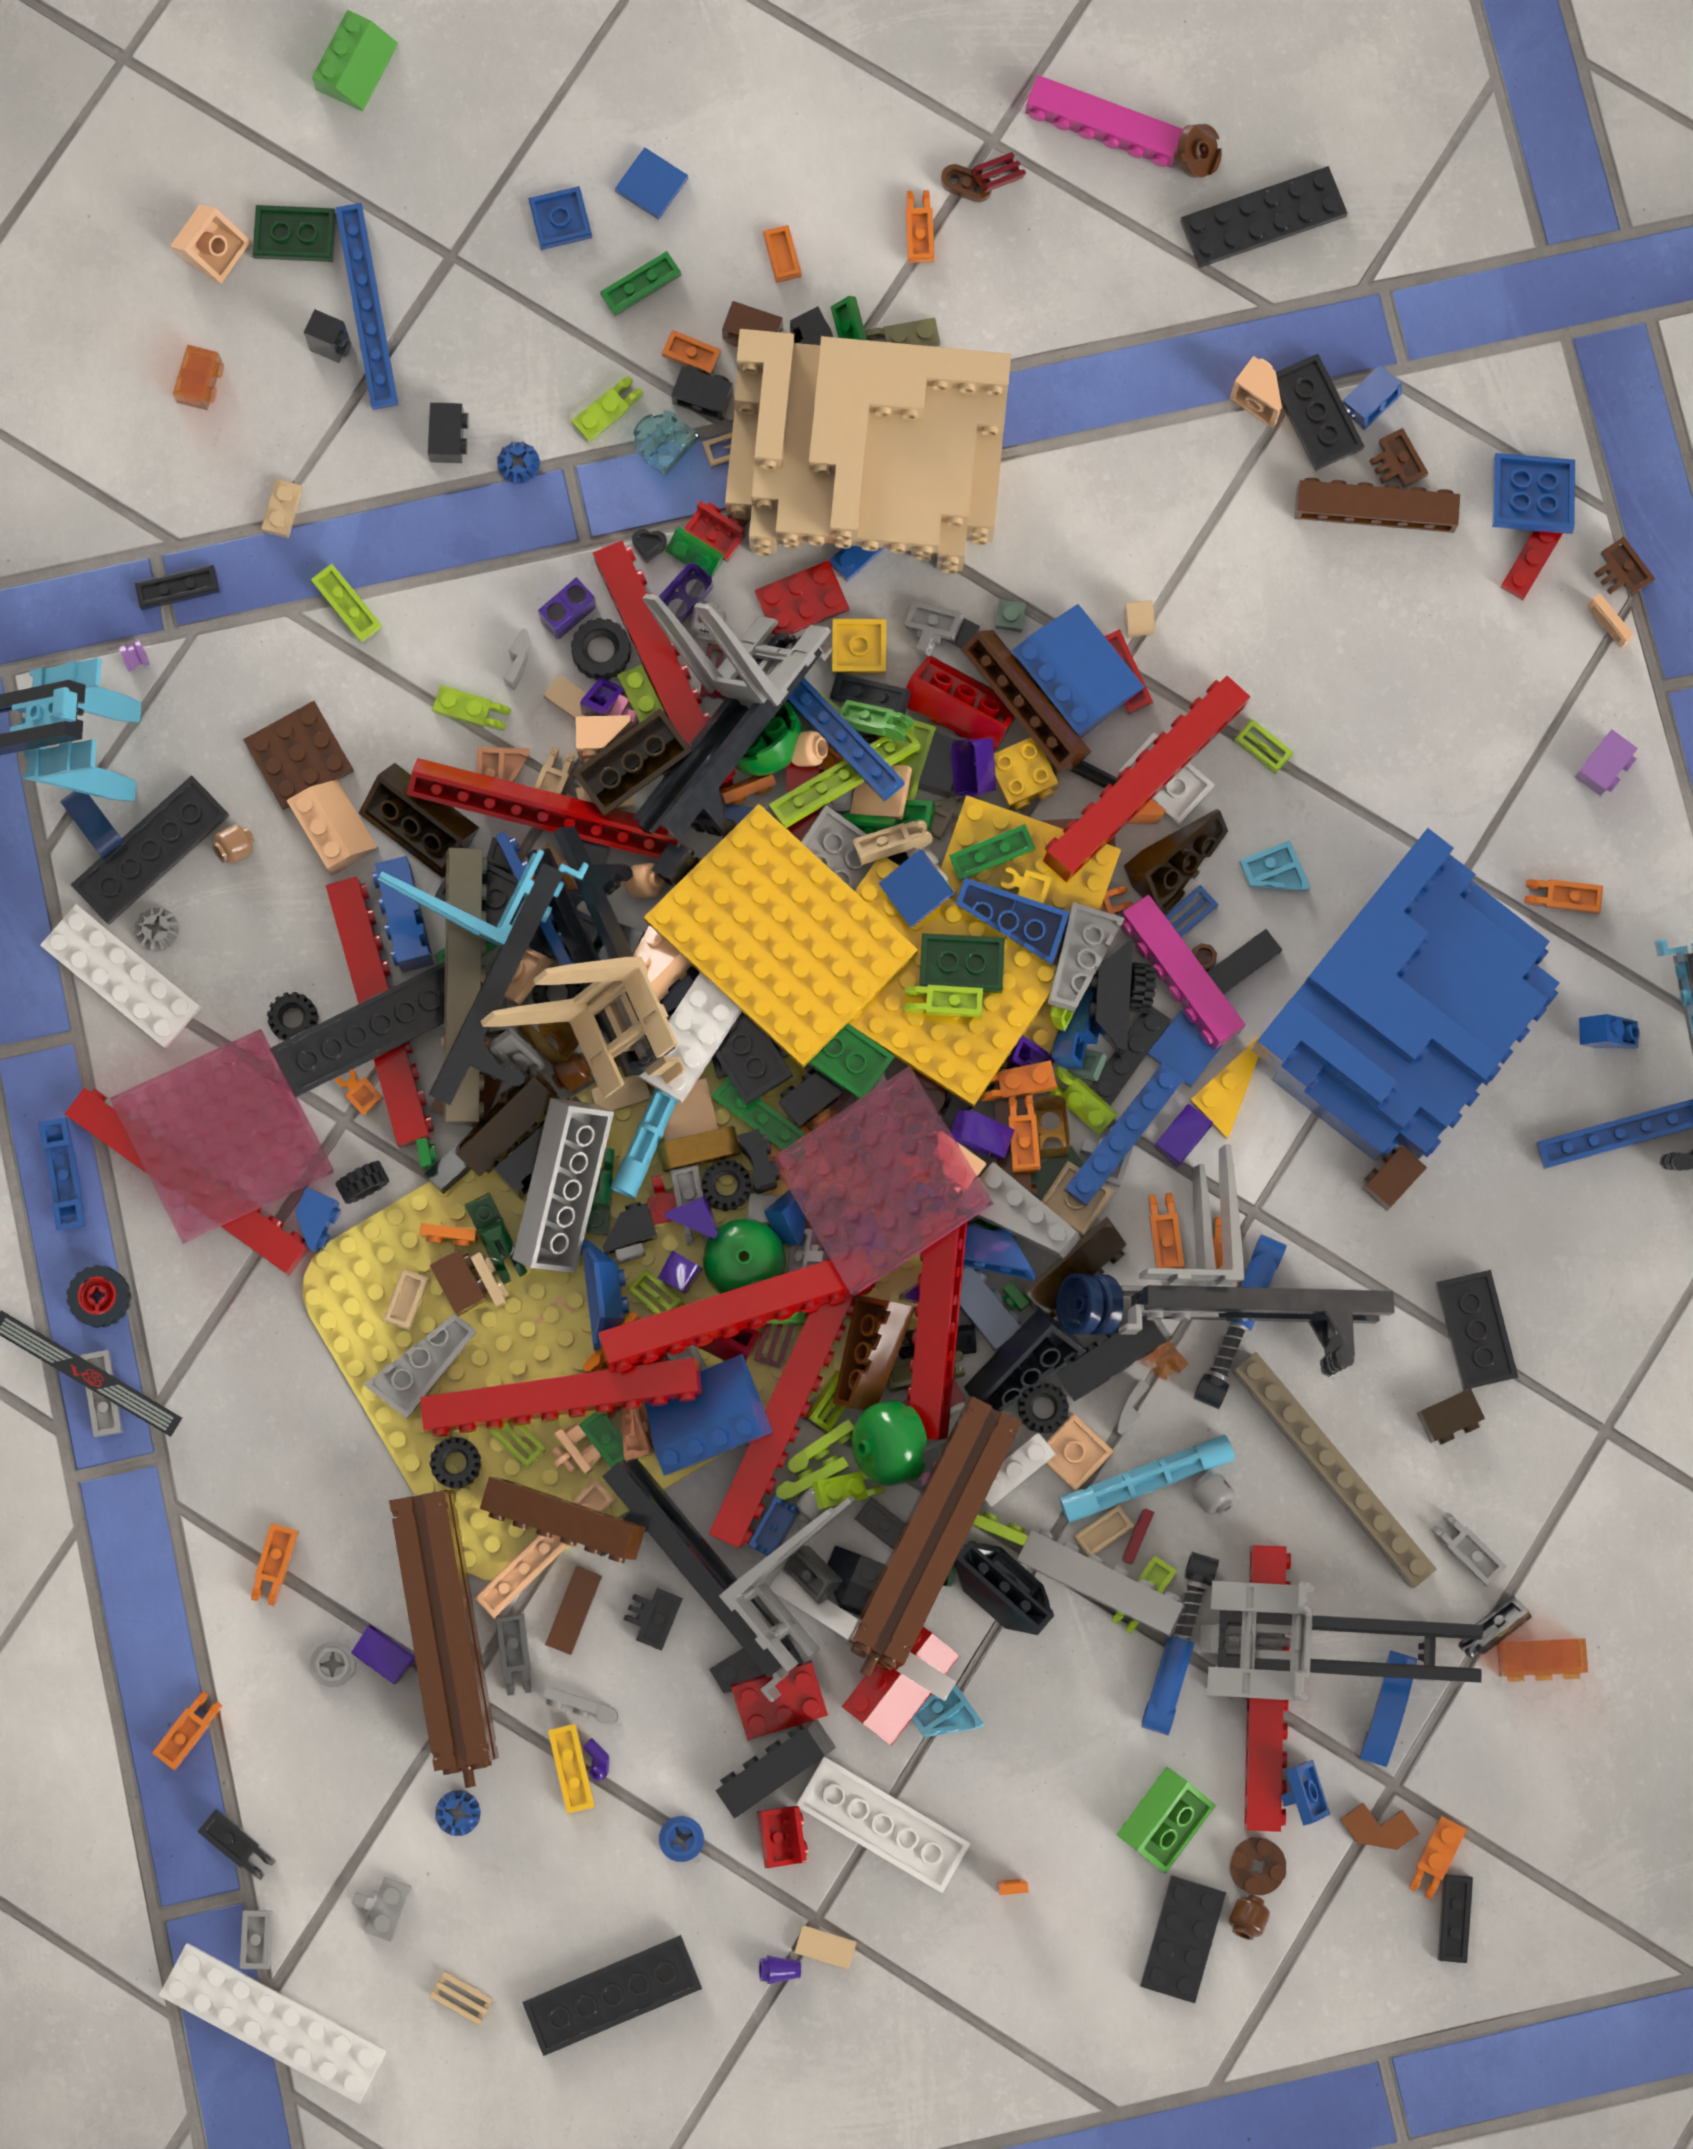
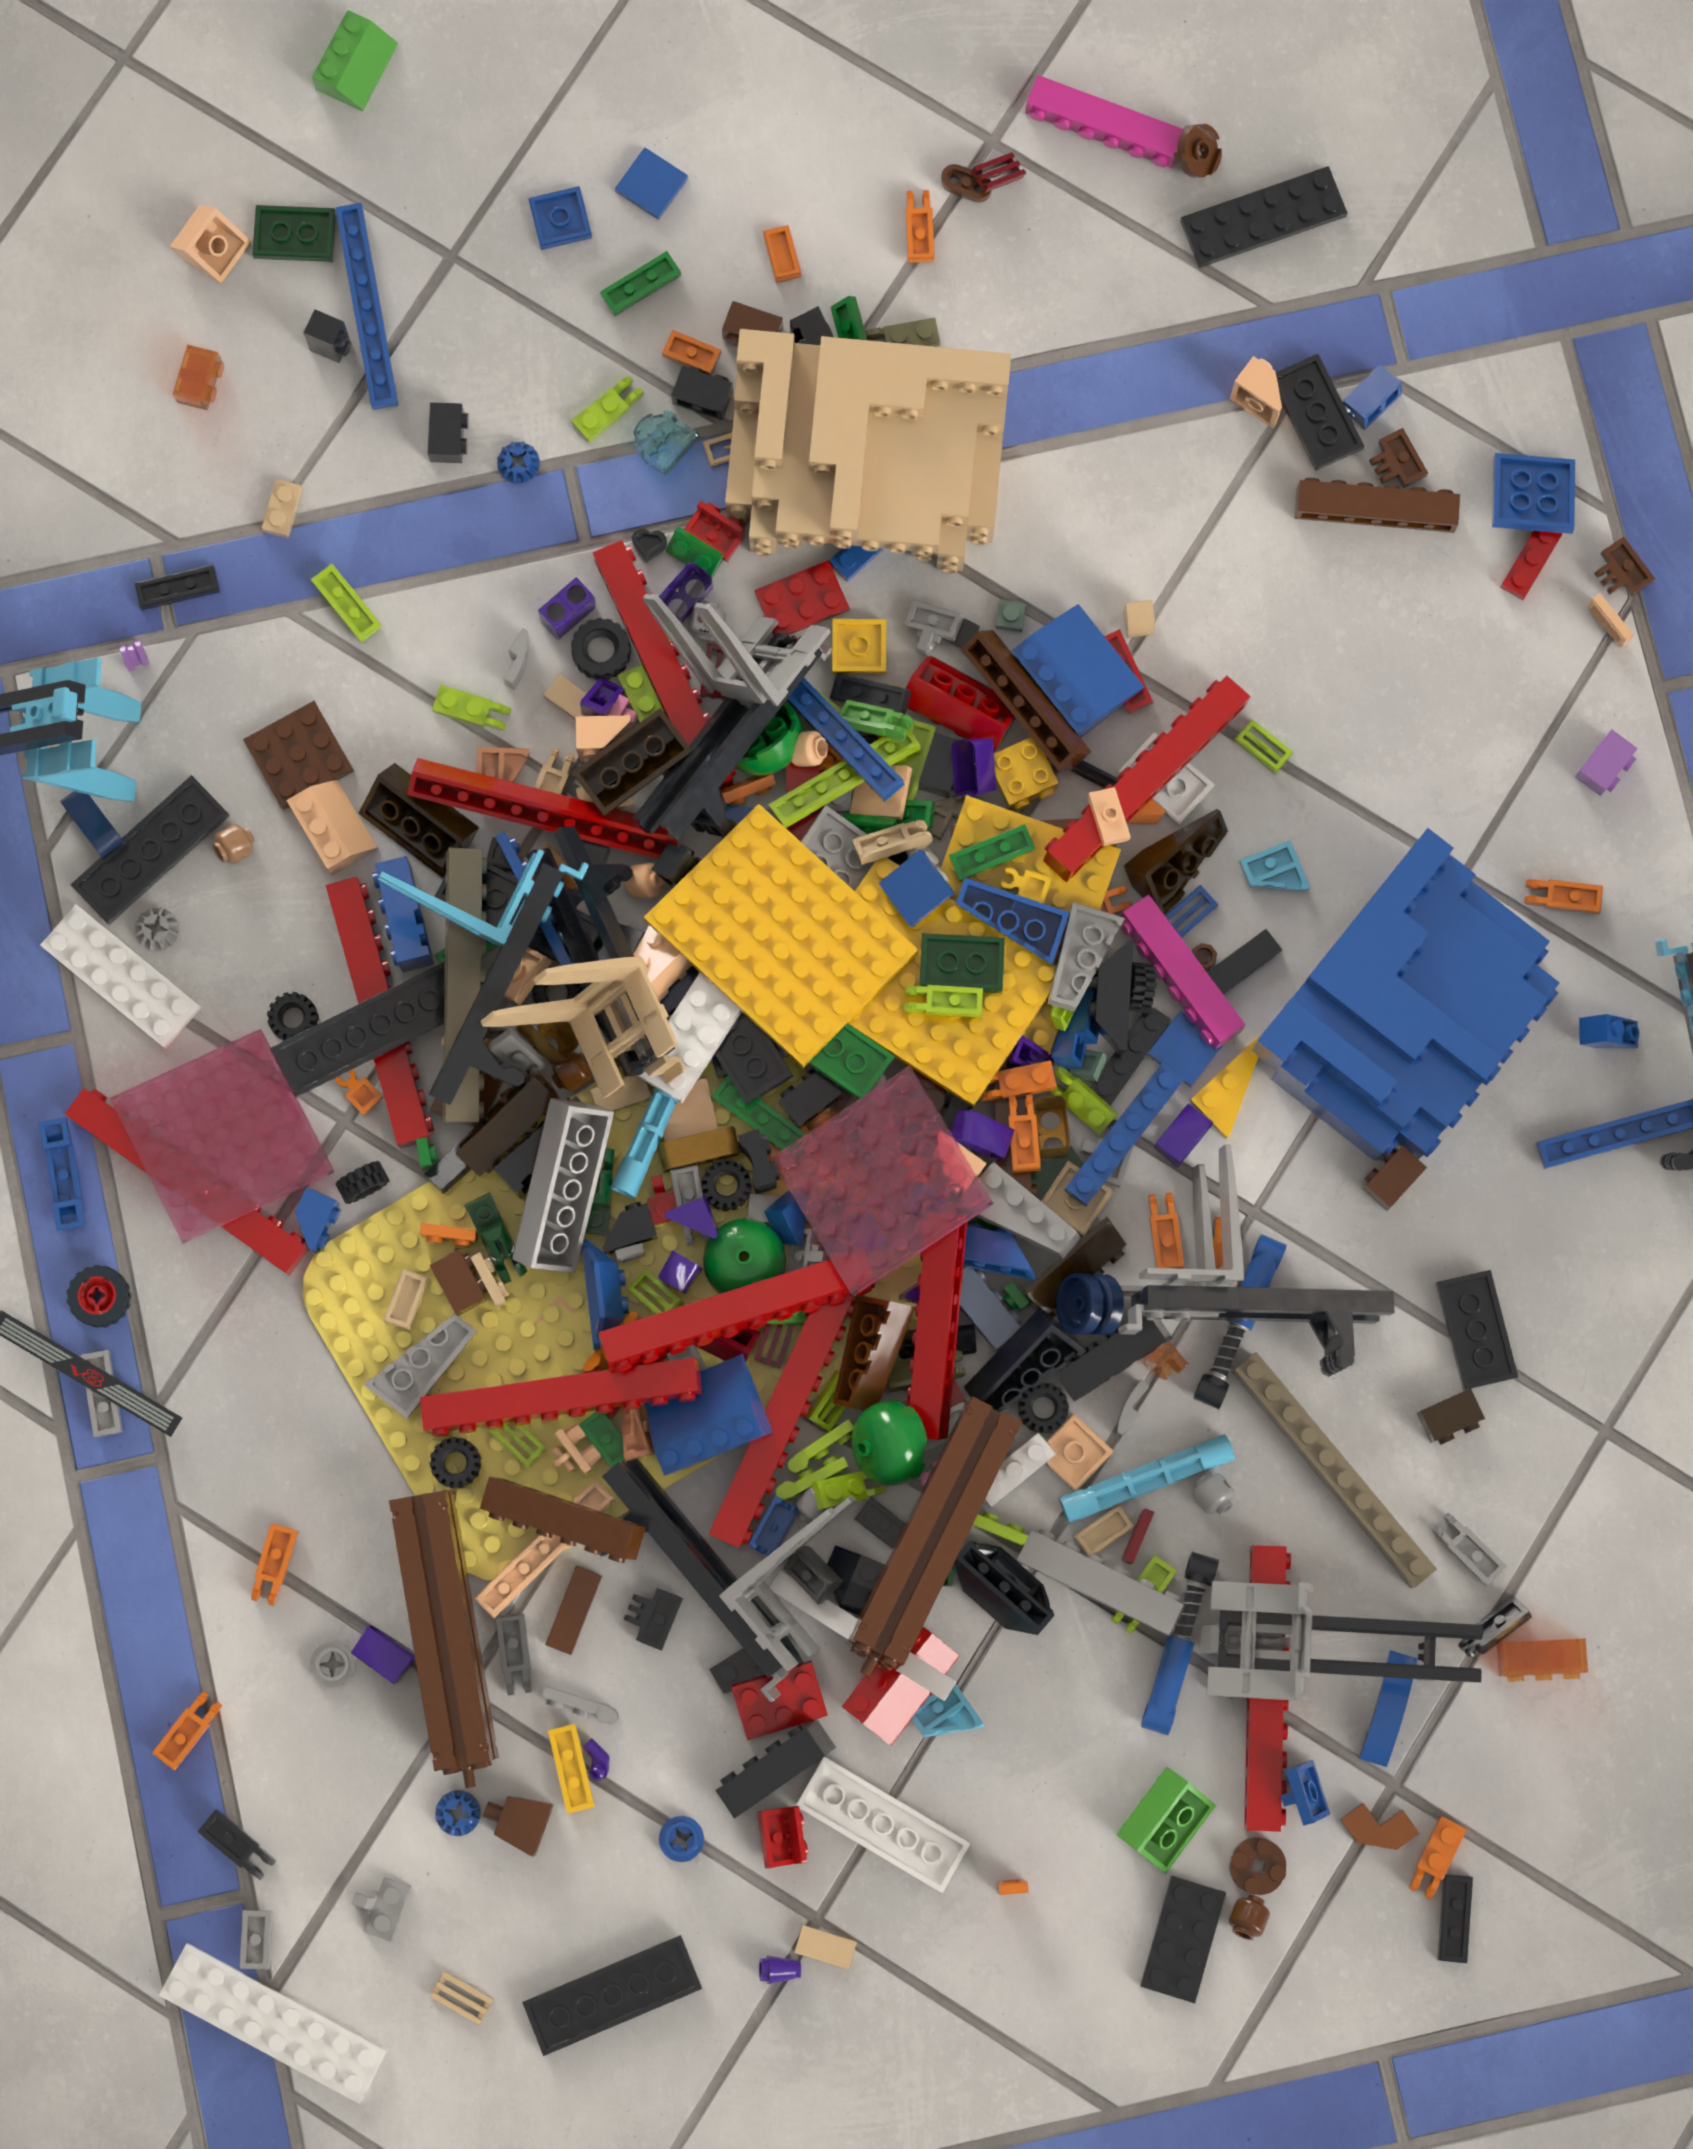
(520, 1822): none -> reddish brown torso
(1108, 816): none -> light nougat plate

